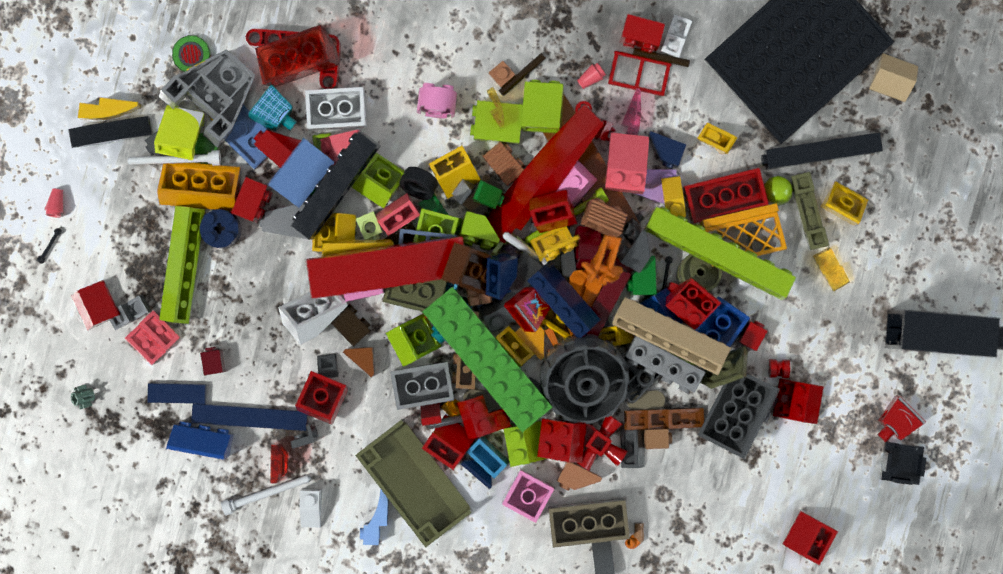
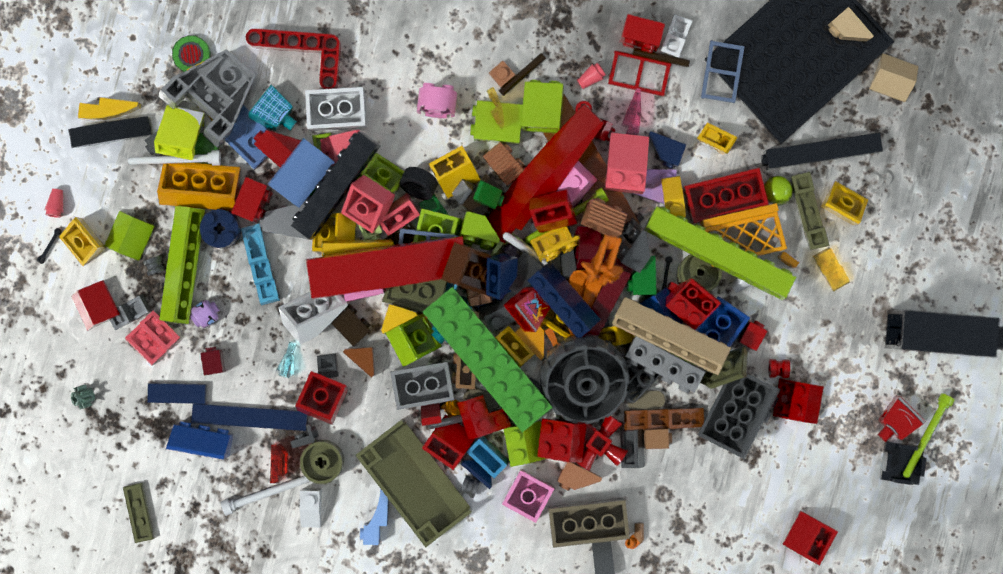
(81, 241): none -> yellow slope
(129, 236): none -> lime slope
(138, 512): none -> olive tile
(154, 265): none -> dark grey wheel
(204, 313): none -> lavender head
(260, 264): none -> medium azure slope
(286, 366): none -> clear light blue cone
(296, 56): clear red slope -> none
(311, 465): none -> olive wheel
(367, 203): none -> coral slope
(396, 316): none -> yellow slope
(469, 486): none -> flat silver wheel
(736, 74): none -> sand blue window
(788, 260): none -> light orange tile
(849, 27): none -> tan slope
(944, 403): none -> lime piece

